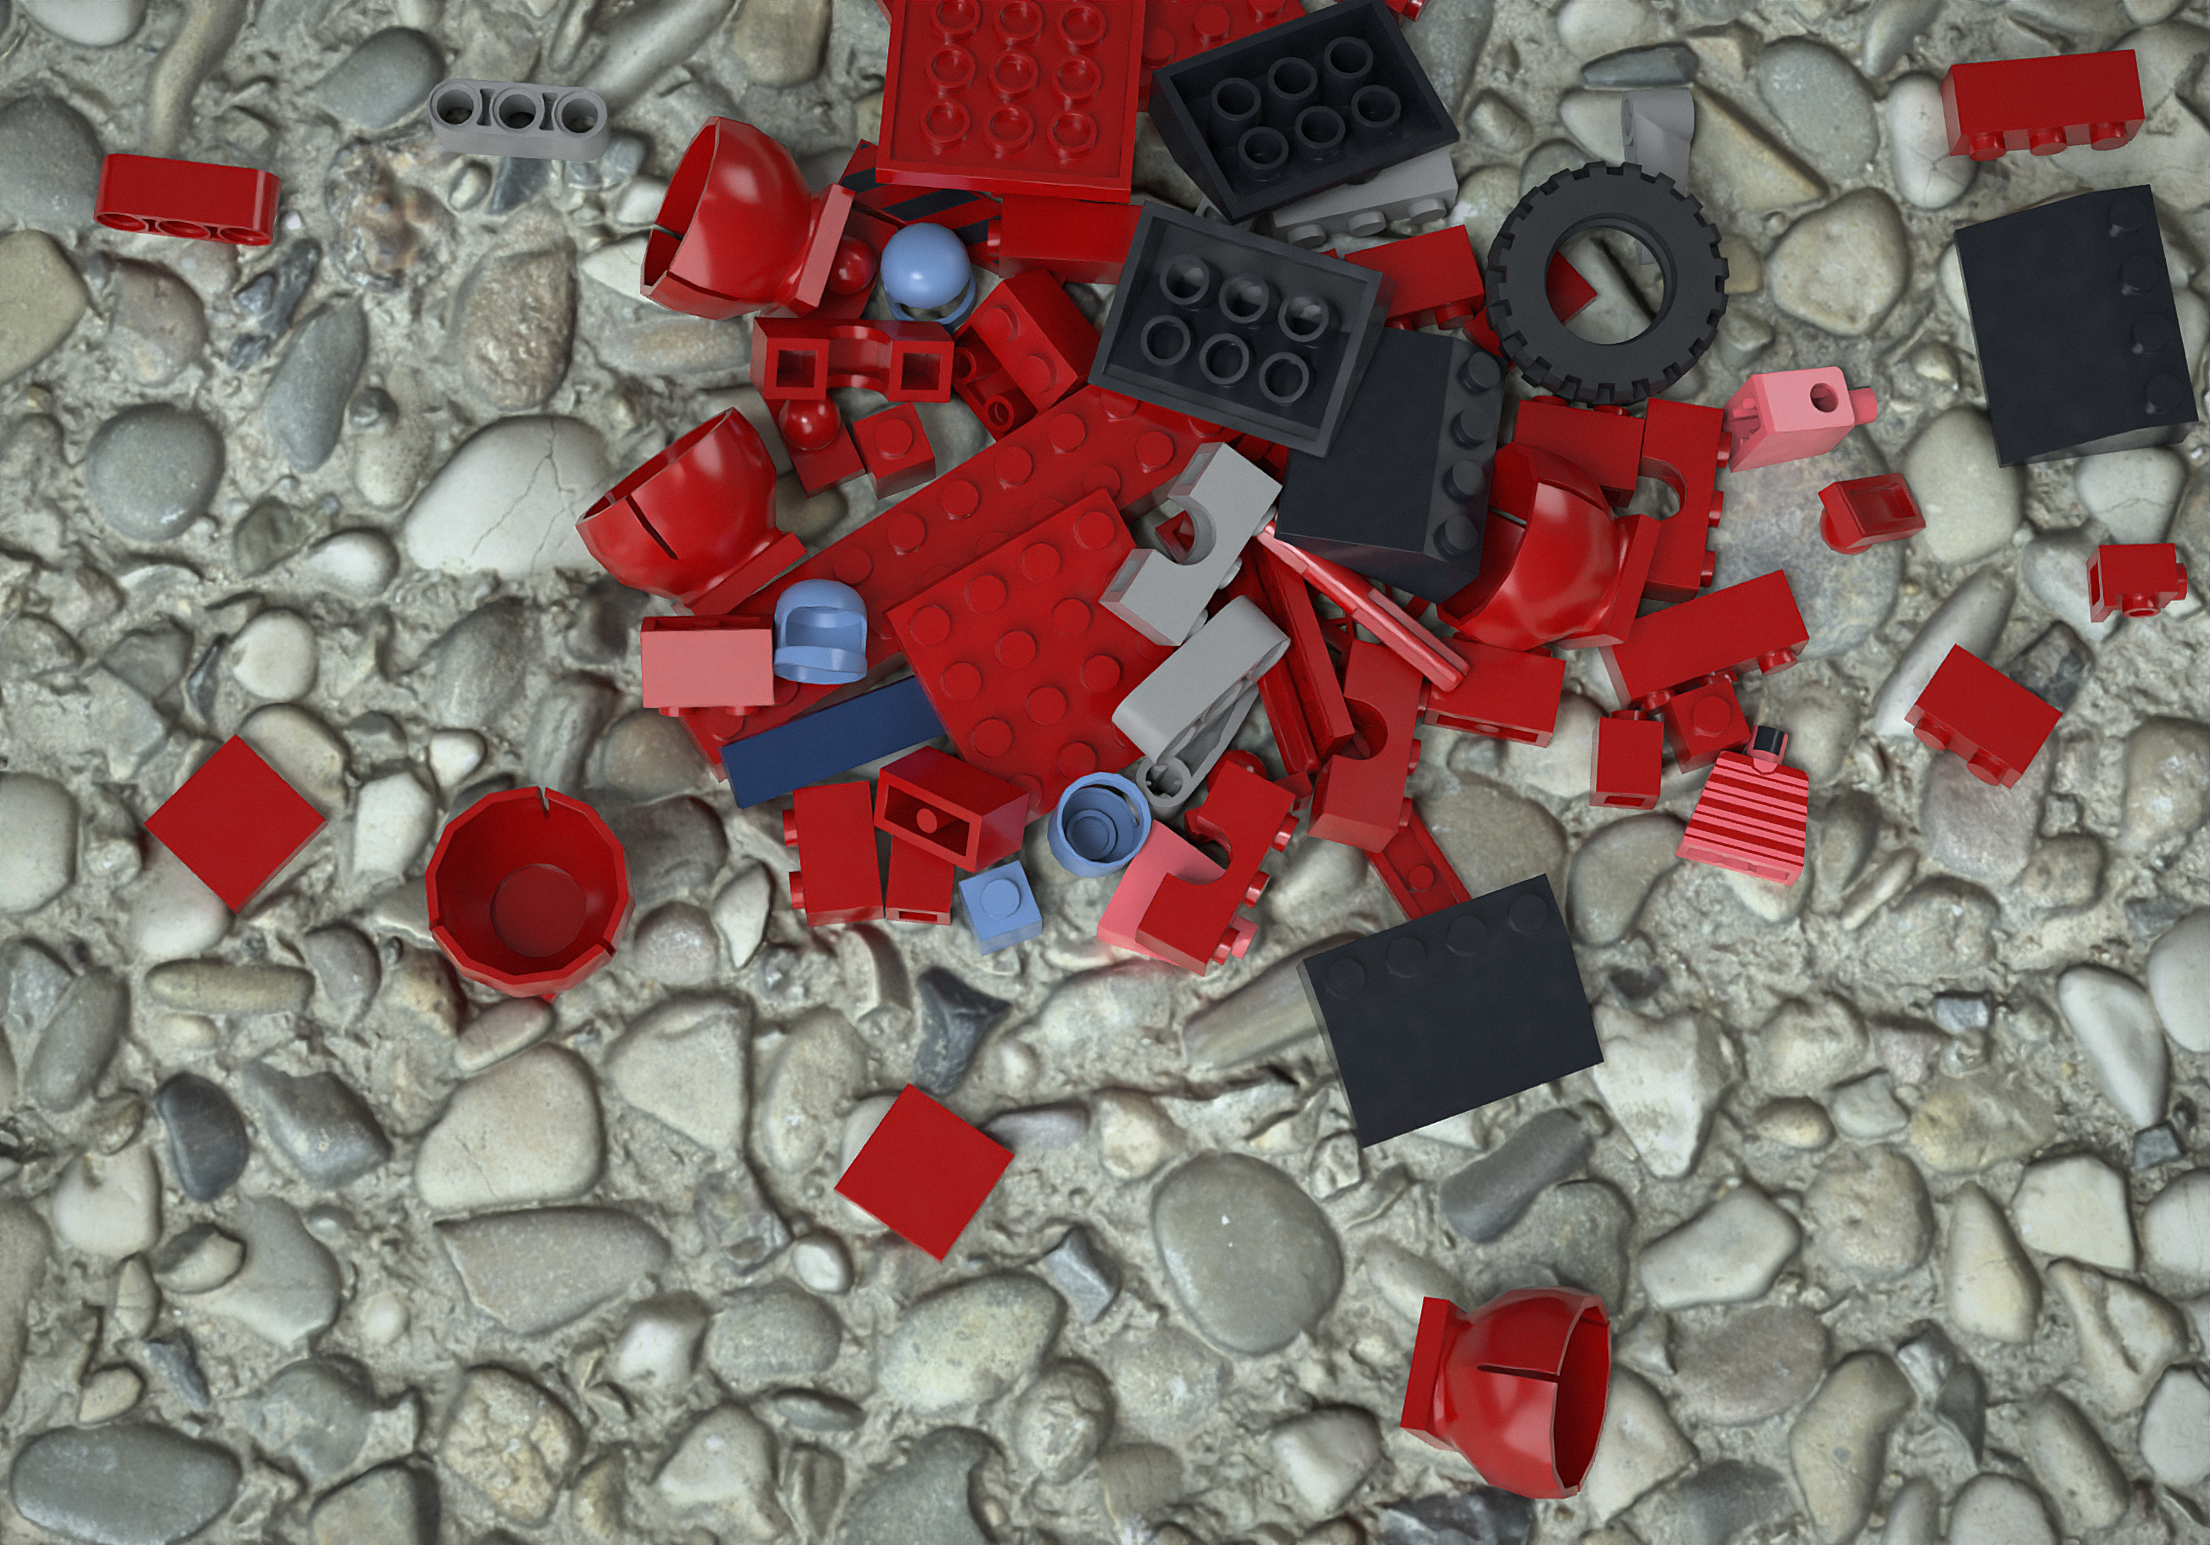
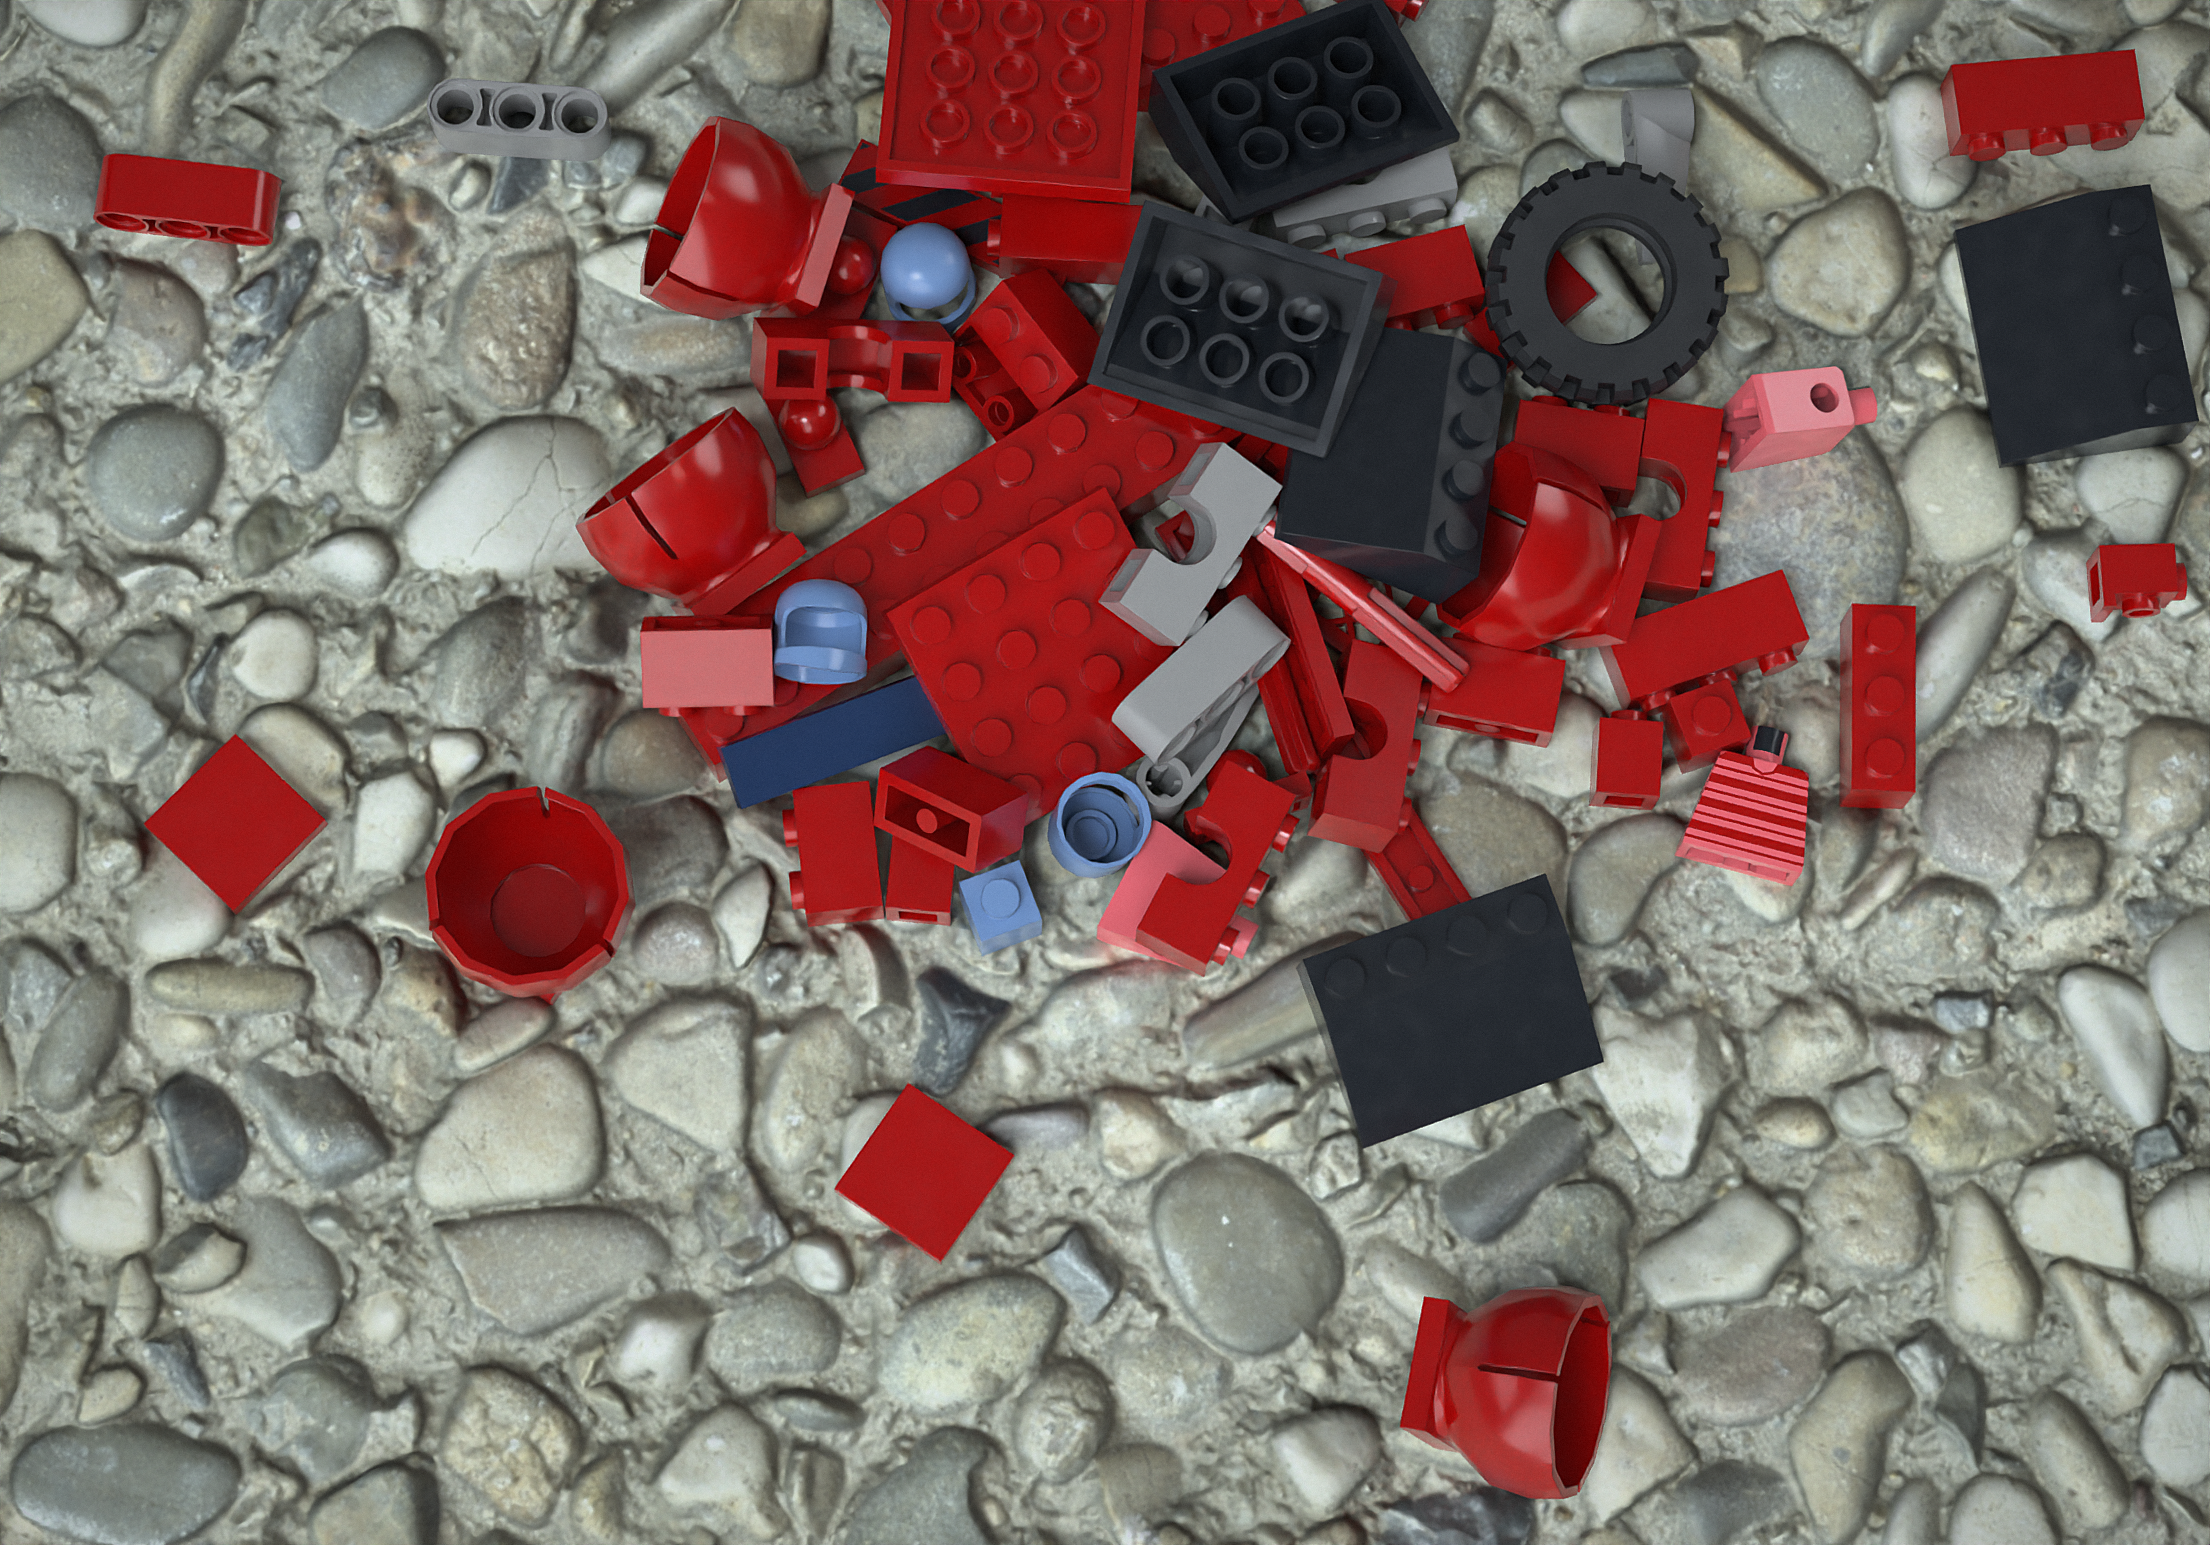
(894, 450): red brick -> none
(1867, 513): red tile -> none
(1877, 706): none -> red brick
(1982, 718): red brick -> none

